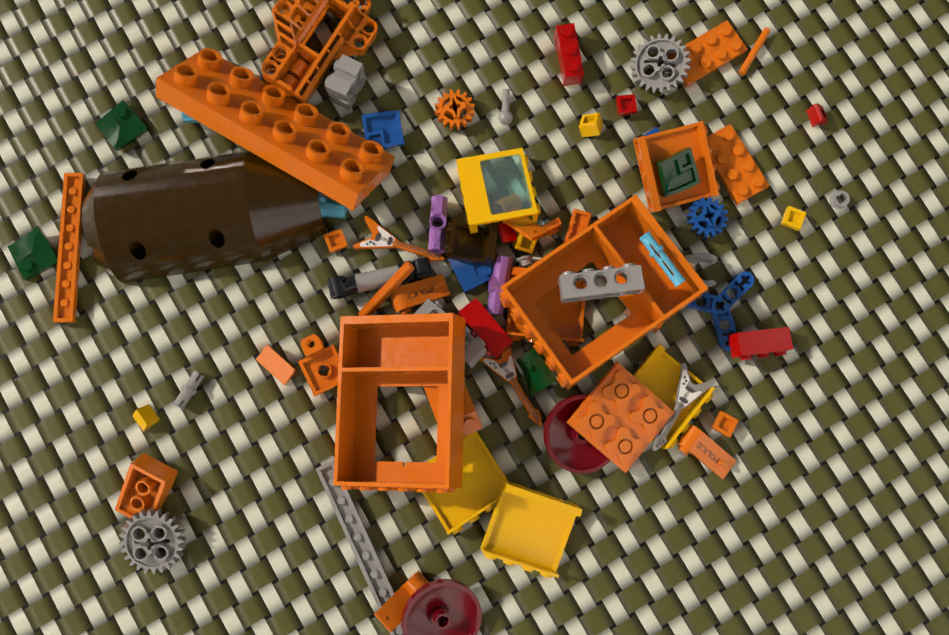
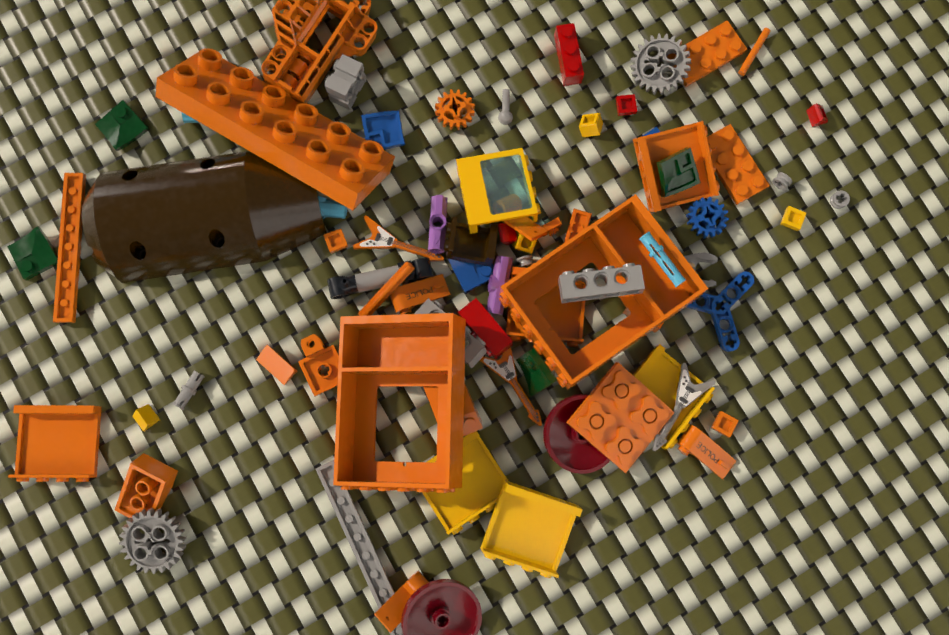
(57, 442): none -> orange panel
(760, 343): red brick -> none
(782, 181): none -> light grey bush

